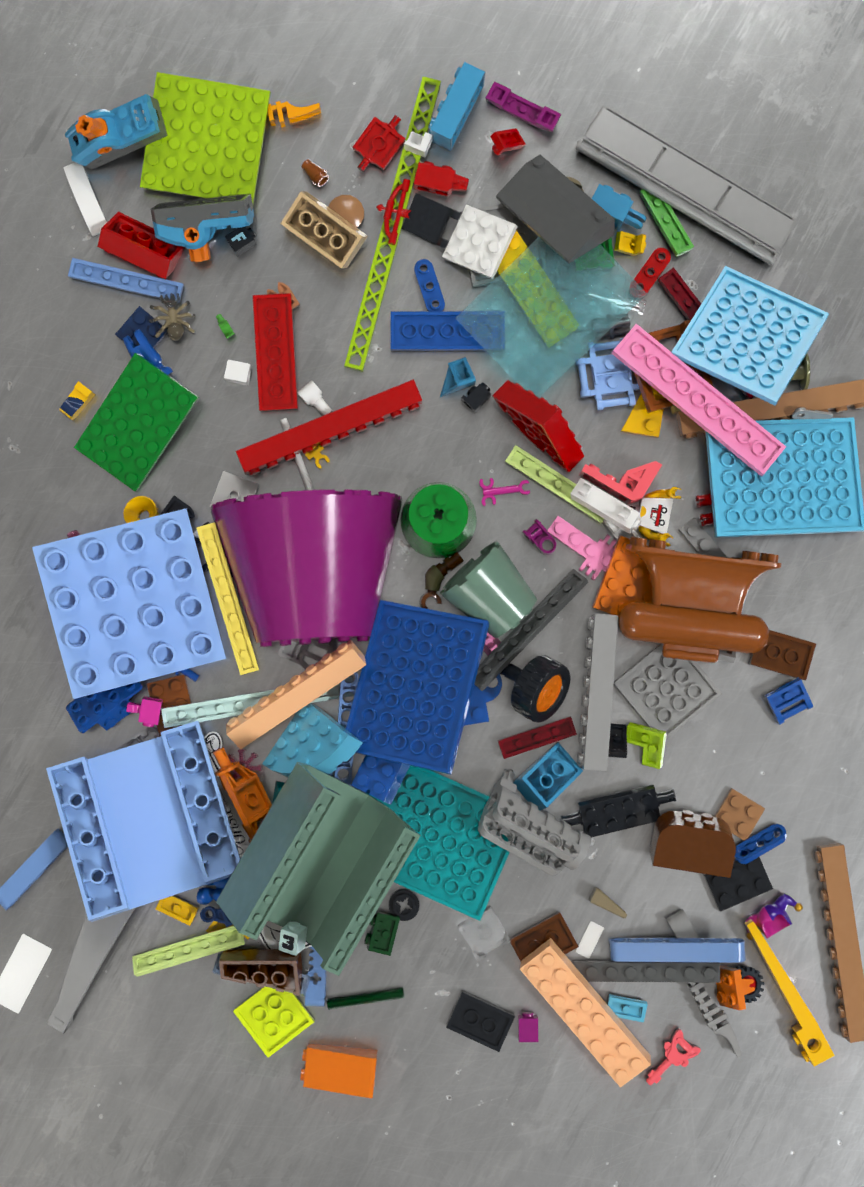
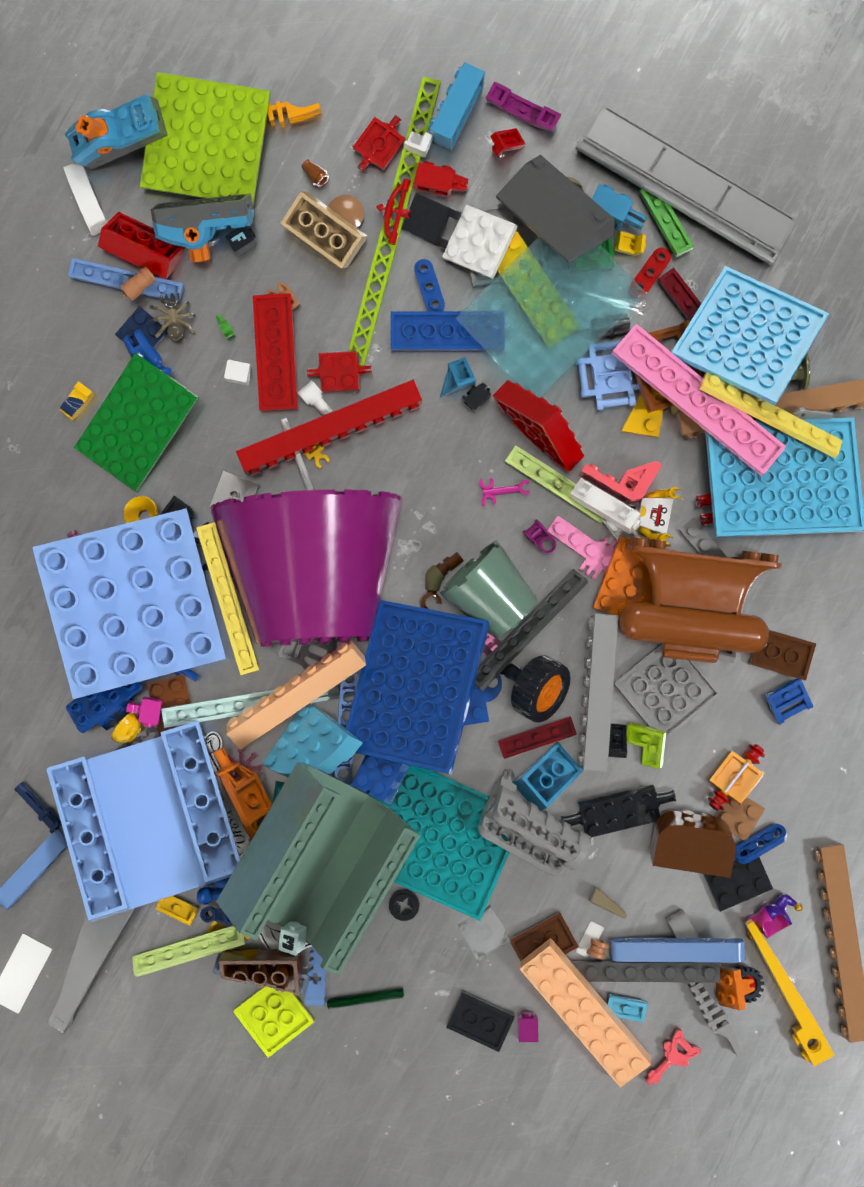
(44, 814): none -> dark blue pin
(127, 729): none -> yellow piece
(138, 283): none -> nougat piece
(339, 371): none -> red plate
(339, 1069): orange slope -> none
(382, 933): dark green bracket -> none
(435, 536): green cone -> none
(597, 948): none -> nougat wheel
(736, 777): none -> light orange plate
(772, 415): none -> light yellow plate

